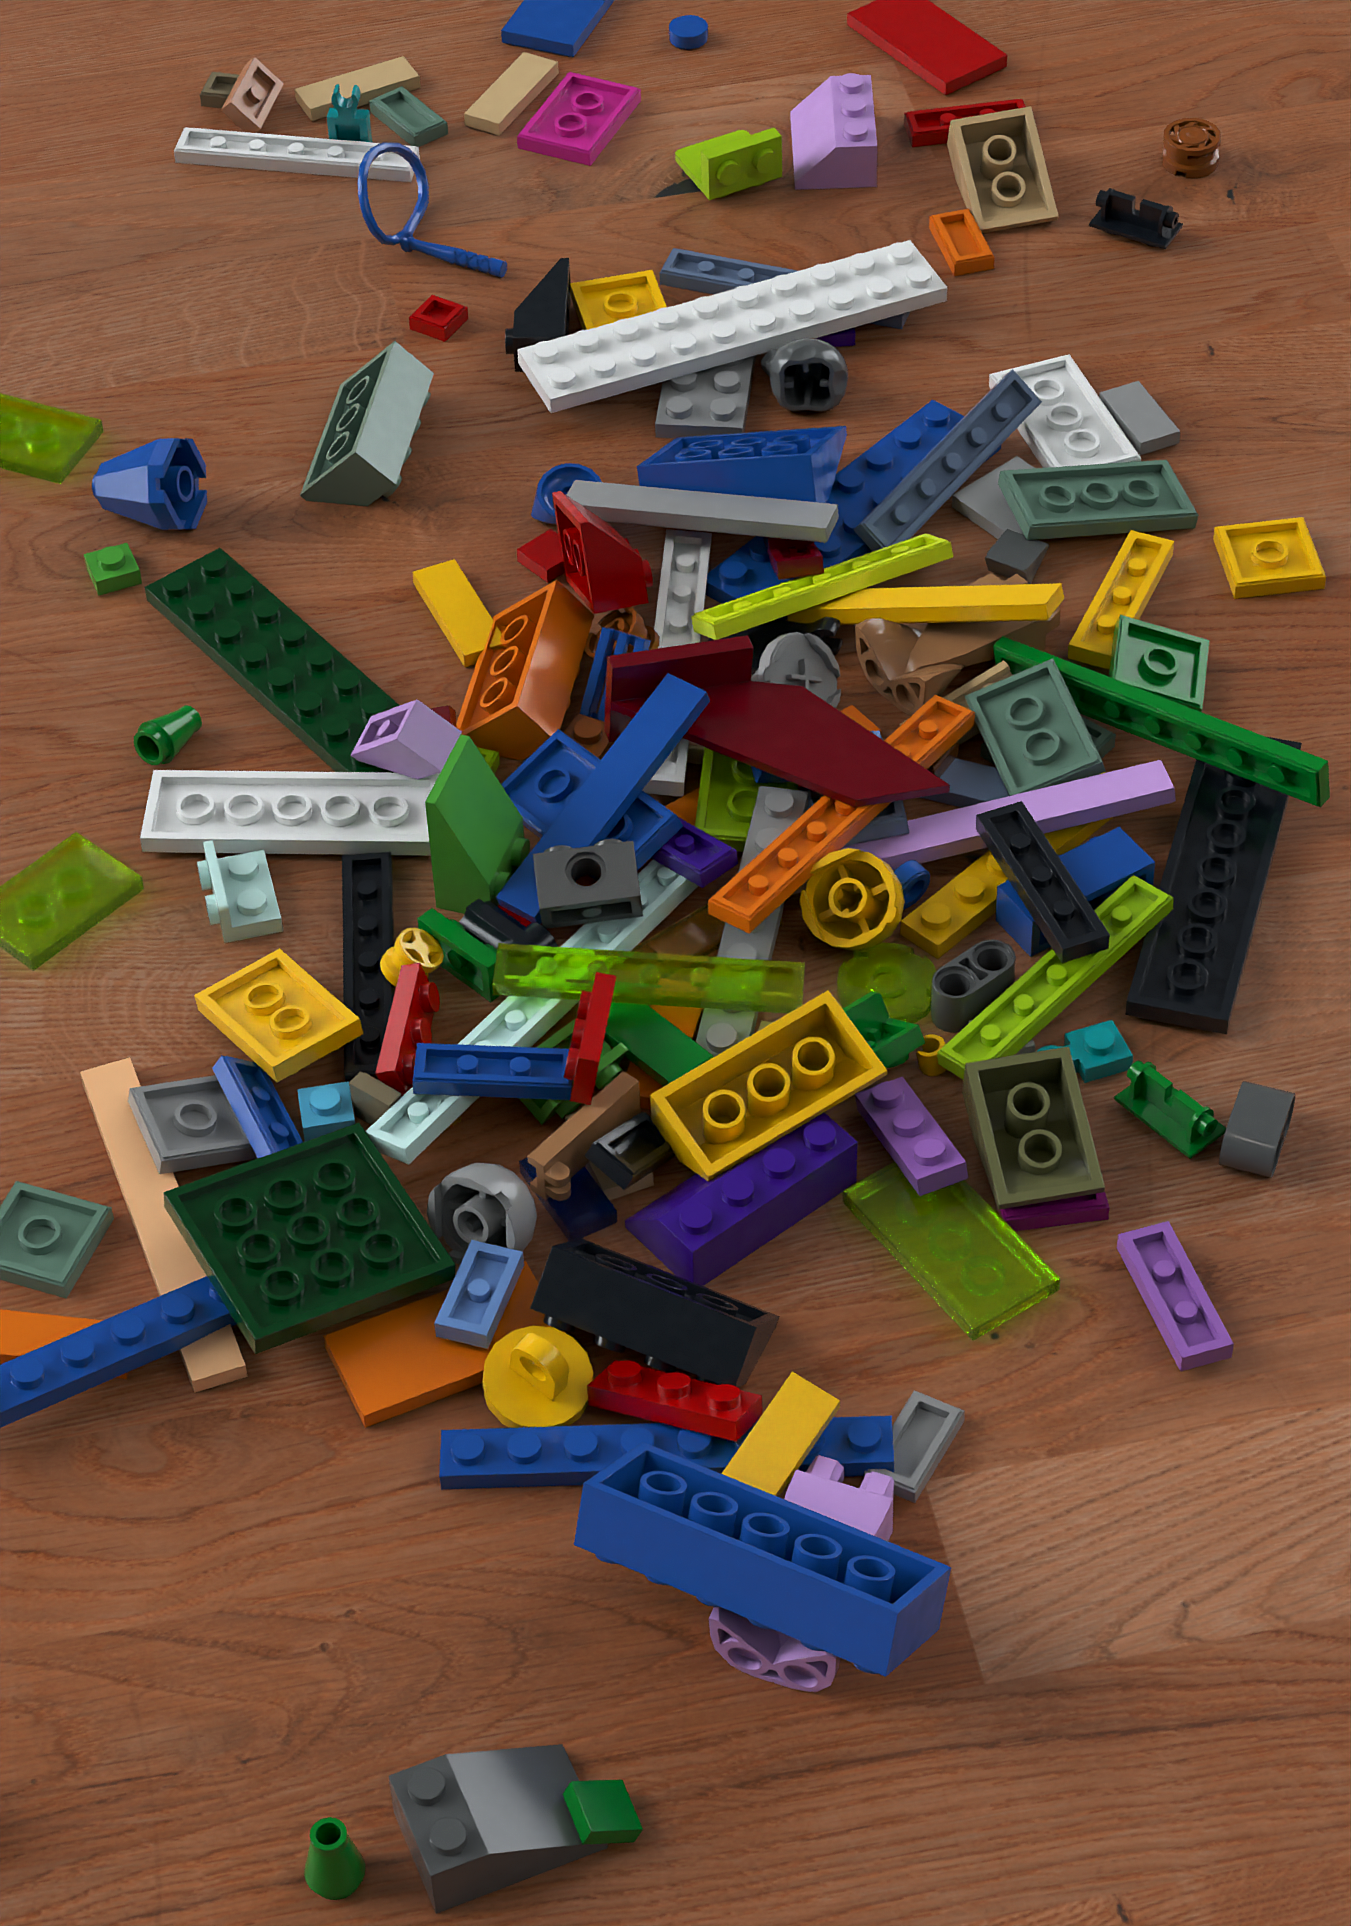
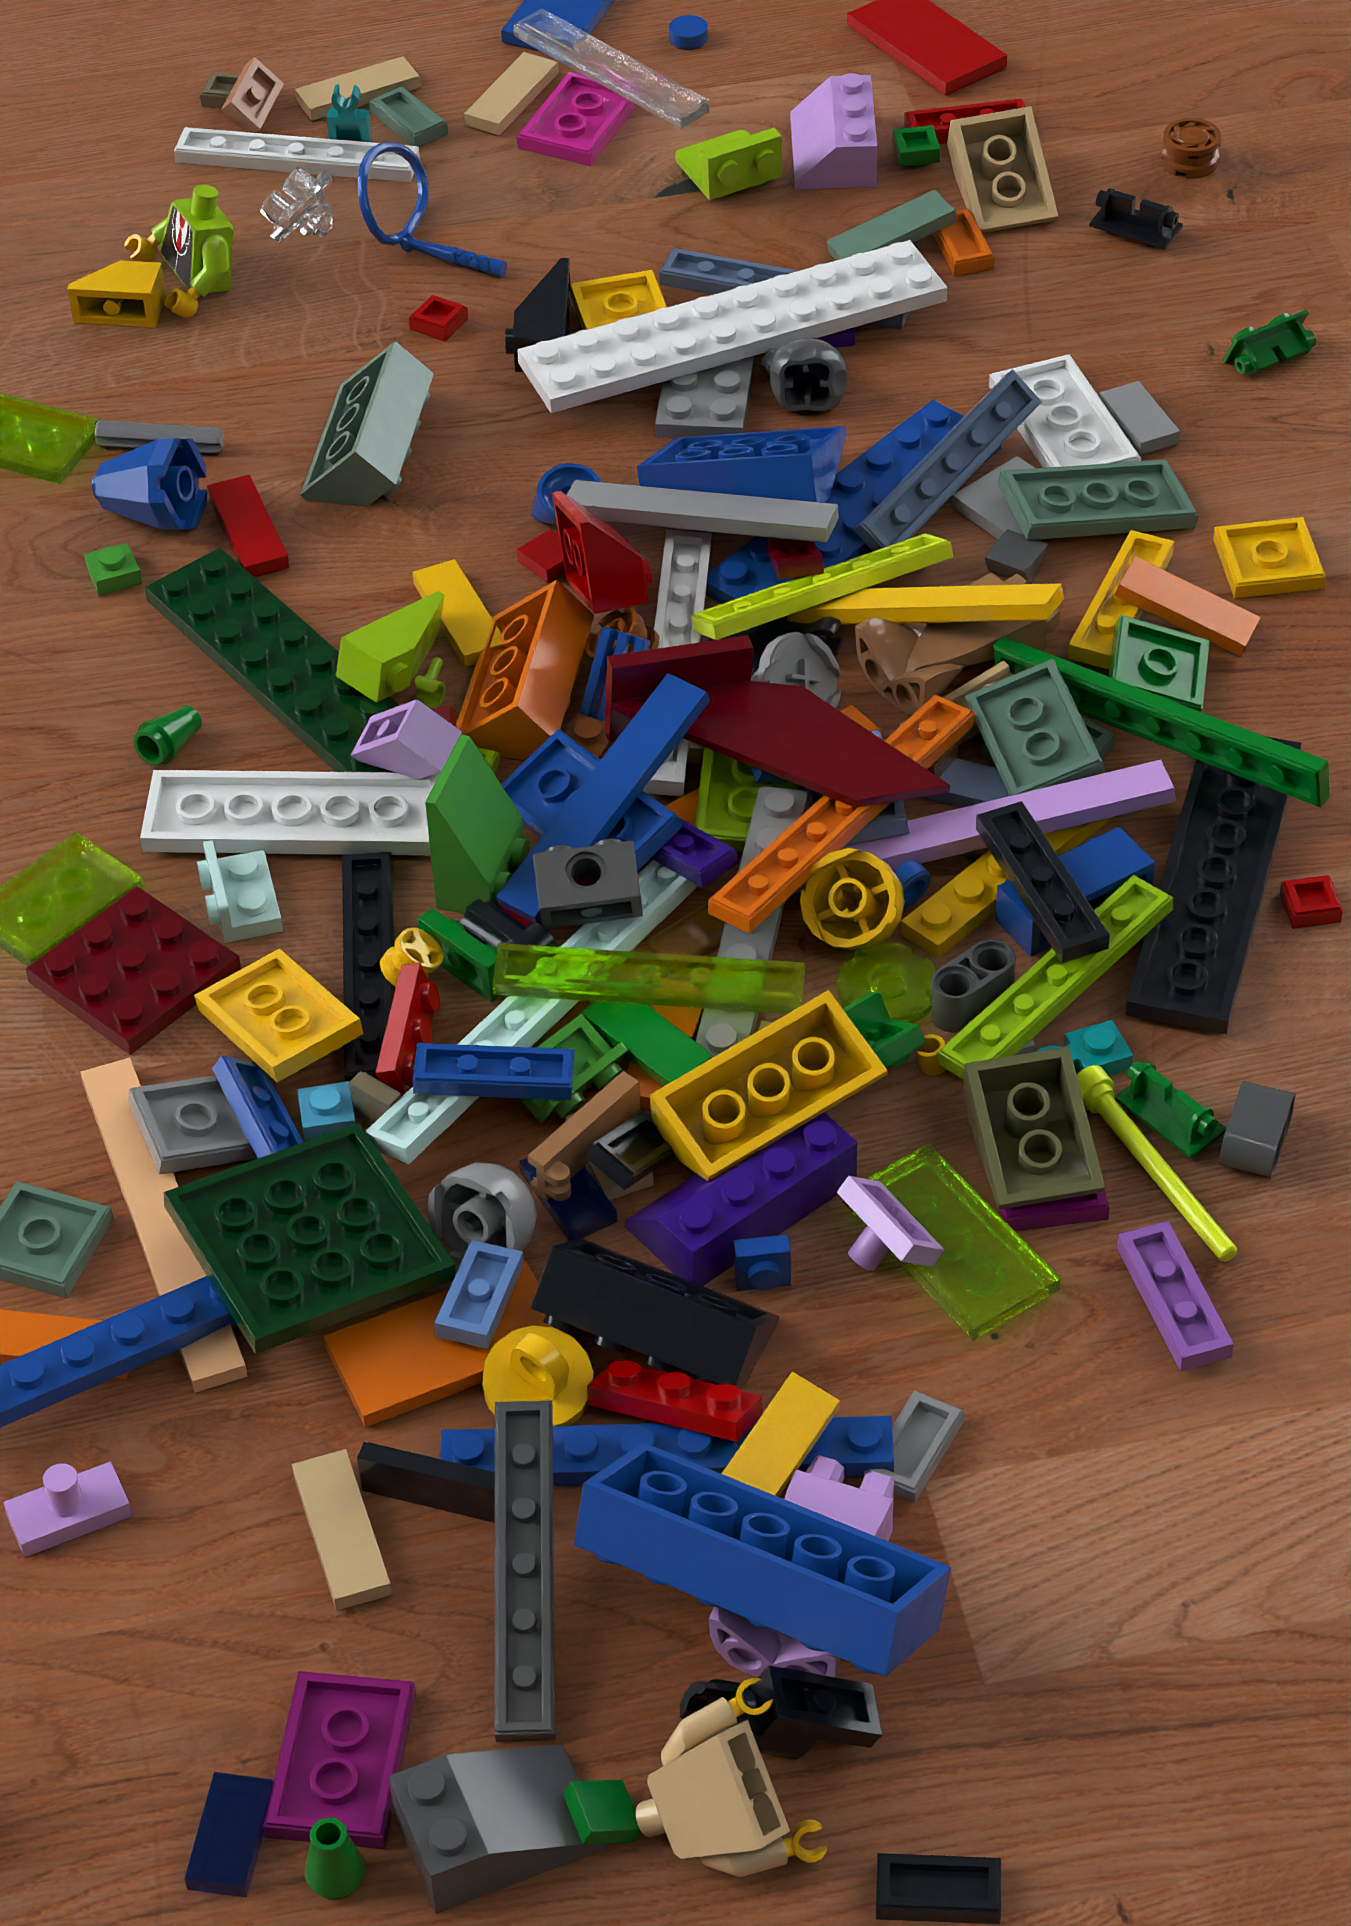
(67, 1507): none -> lavender tile
(119, 295): none -> yellow slope
(132, 969): none -> dark red plate
(137, 434): none -> light grey axle
(195, 244): none -> torso
(229, 1835): none -> clear blue tile
(248, 526): none -> red tile
(304, 209): none -> clear hips
(338, 1756): none -> magenta tile
(341, 1529): none -> tan tile
(390, 650): none -> lime slope
(427, 1481): none -> black tile
(430, 689): none -> lime hand
(524, 1572): none -> dark grey tile
(589, 1037): red plate -> none
(611, 68): none -> clear tile
(719, 1796): none -> tan torso
(762, 1262): none -> blue plate
(802, 1709): none -> black plate
(887, 1227): none -> lavender tile
(904, 223): none -> sand green tile
(911, 1136): medium lavender plate -> none
(916, 146): none -> green plate
(938, 1888): none -> black tile
(1099, 1097): none -> neon yellow piece
(1187, 606): none -> orange tile
(1255, 347): none -> green hinge
(1311, 901): none -> red tile

